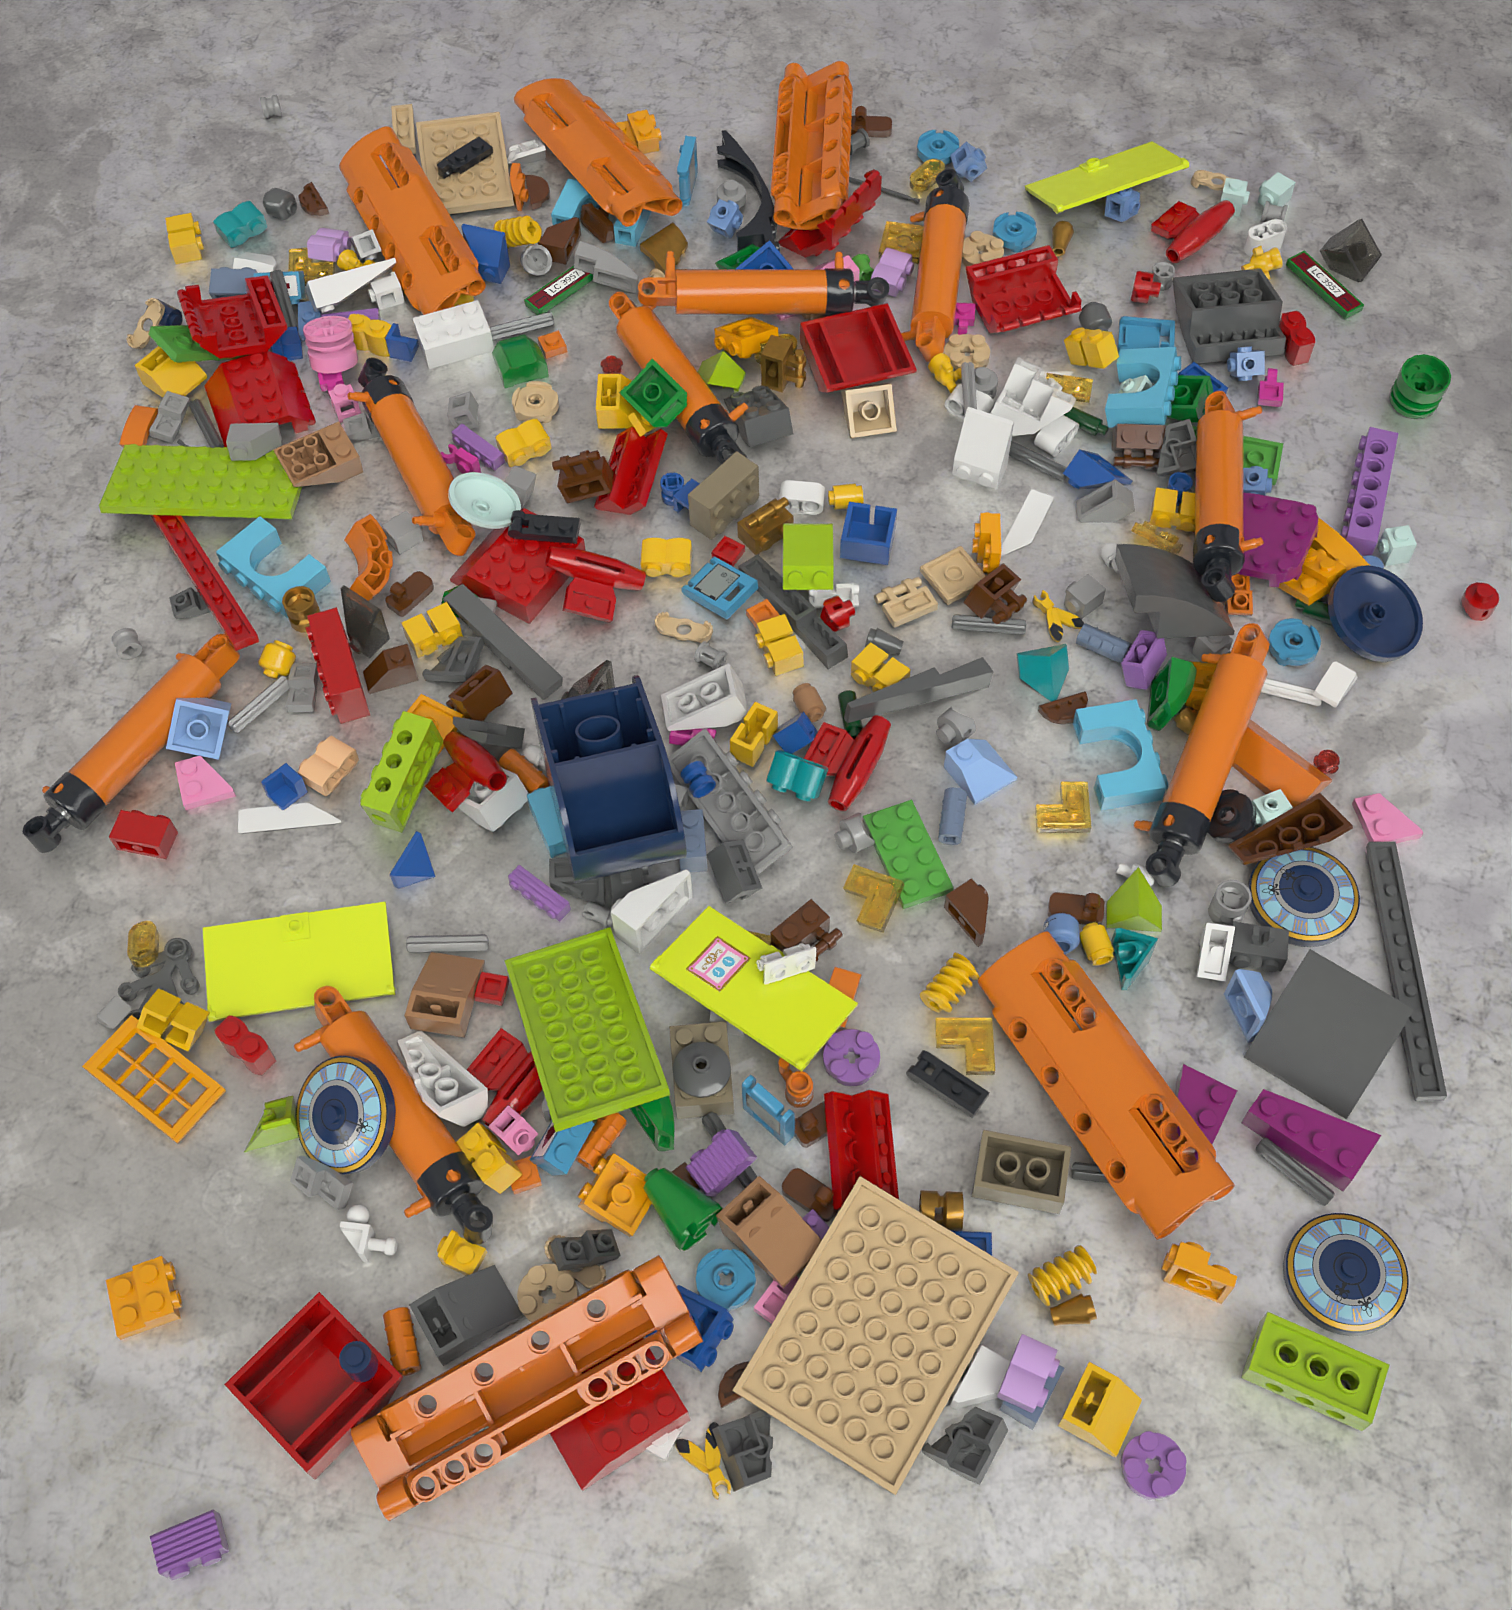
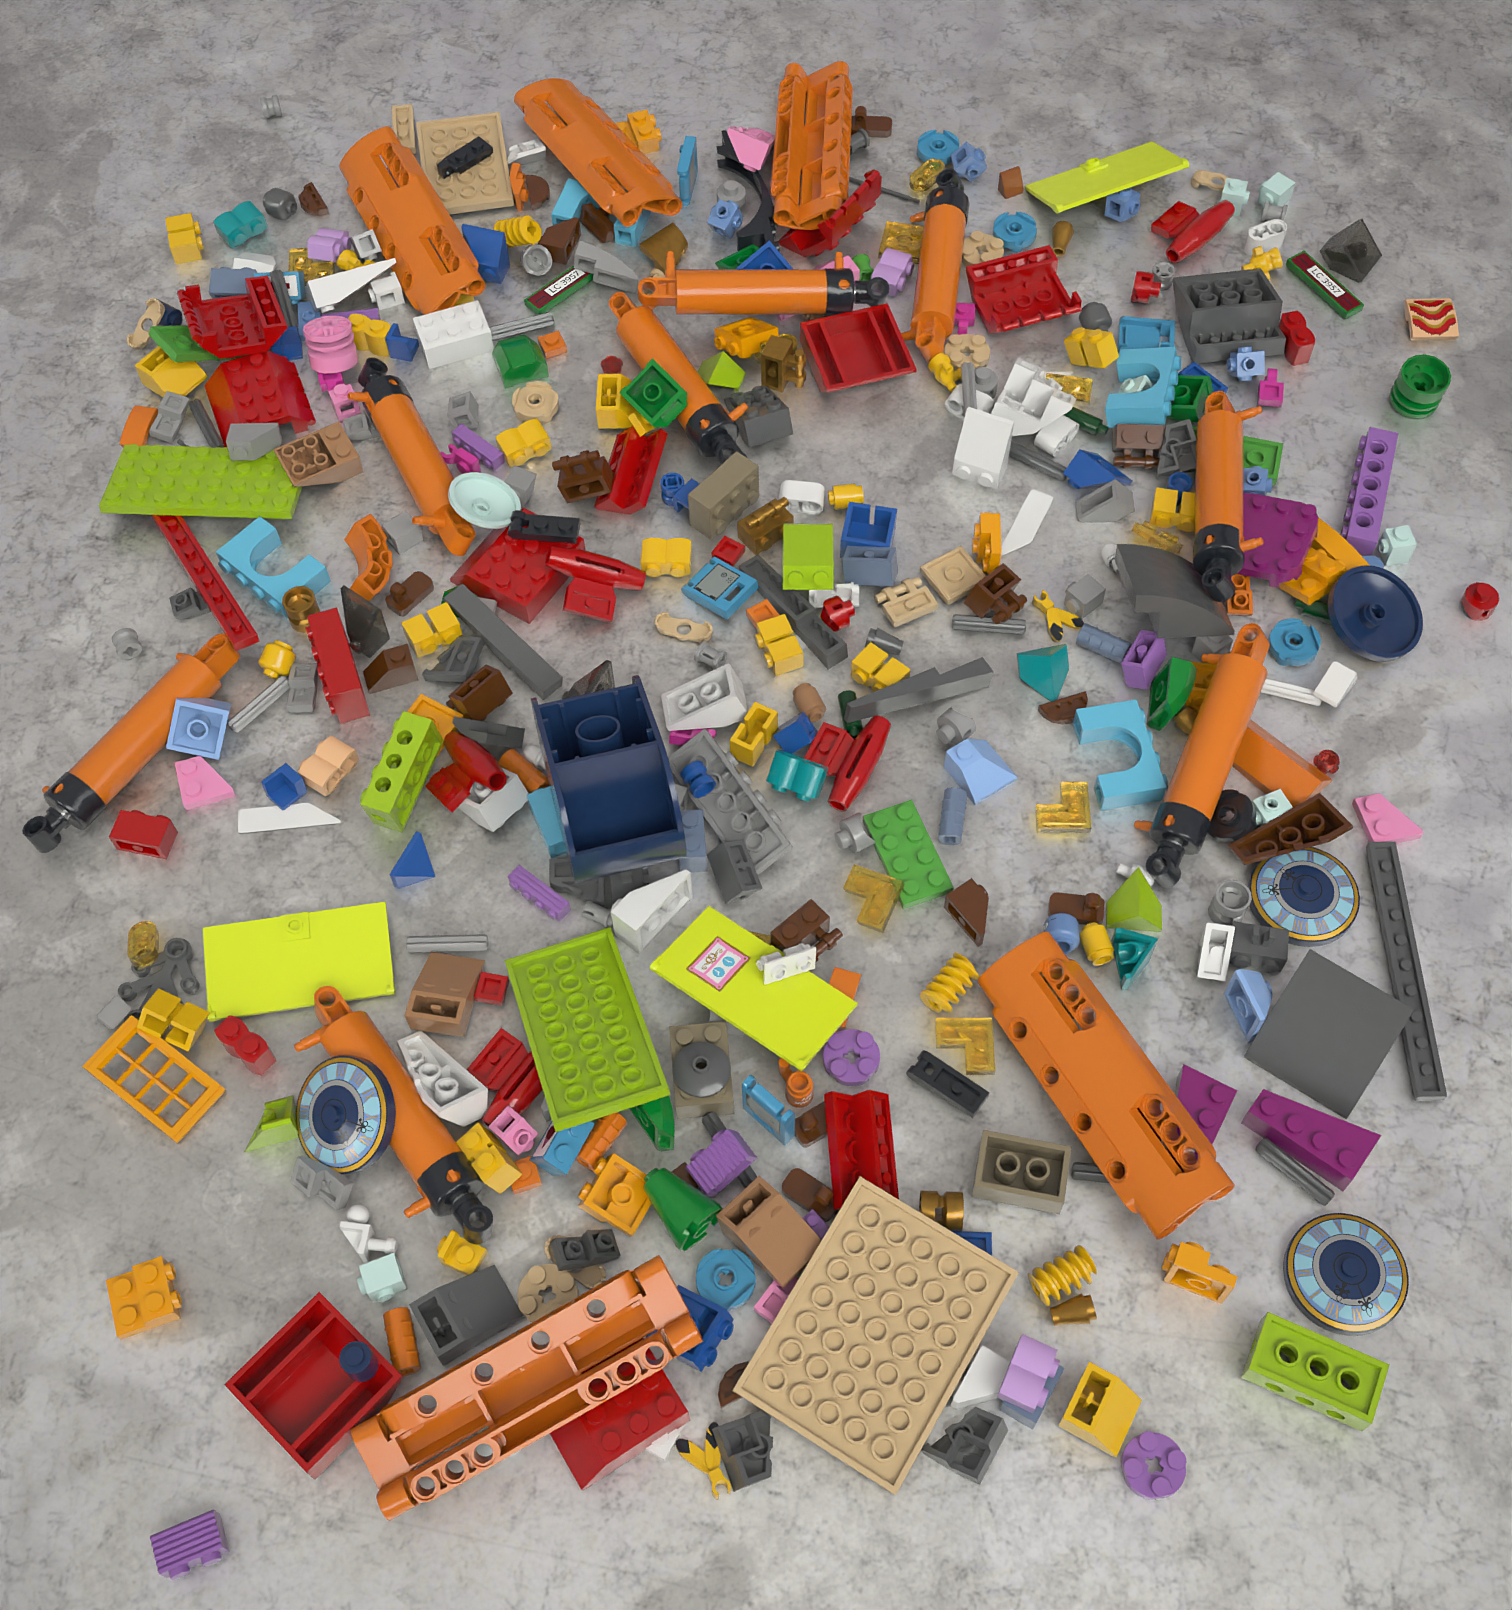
(381, 1278): none -> light aqua brick
(751, 146): none -> bright pink wedge
(869, 410): tan slope -> none
(870, 565): none -> sand blue brick
(1010, 183): none -> dark orange slope
(1431, 319): none -> slope

